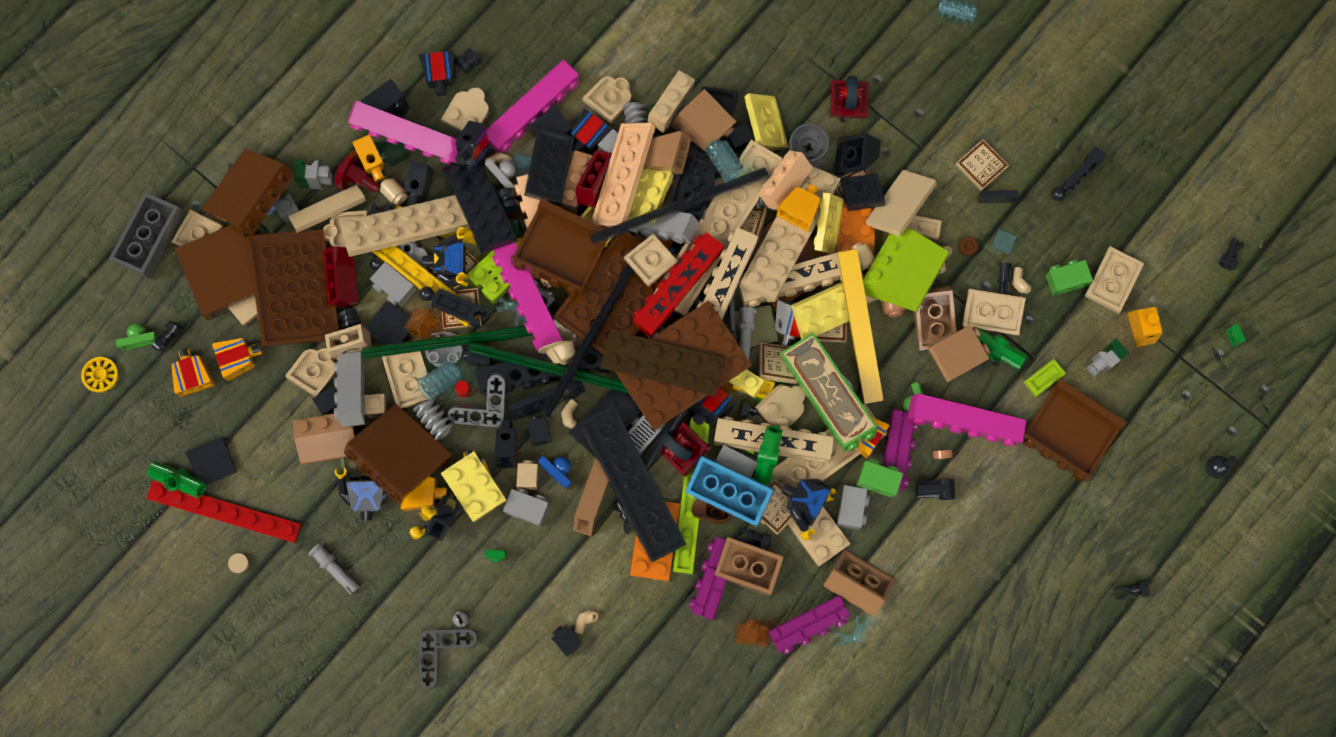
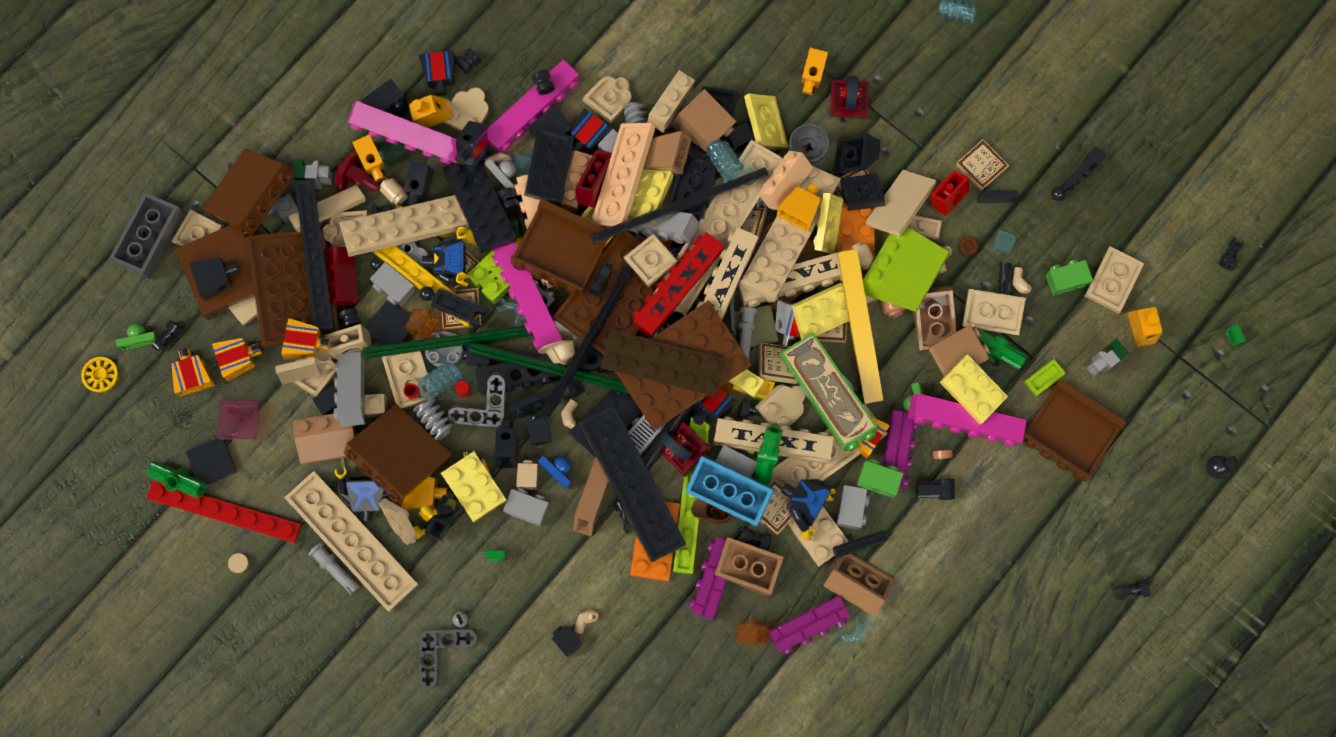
(212, 276): none -> black torso
(238, 420): none -> clear pink tile
(297, 370): none -> tan tile
(302, 341): none -> torso
(313, 254): none -> black plate
(351, 541): none -> tan plate
(398, 521): none -> tan plate
(411, 391): none -> red piece
(431, 111): none -> light orange torso
(543, 82): none -> black wheel
(596, 288): none -> black piece
(814, 65): none -> light orange torso
(860, 544): none -> black axle
(950, 192): none -> red brick
(973, 389): none -> light yellow plate

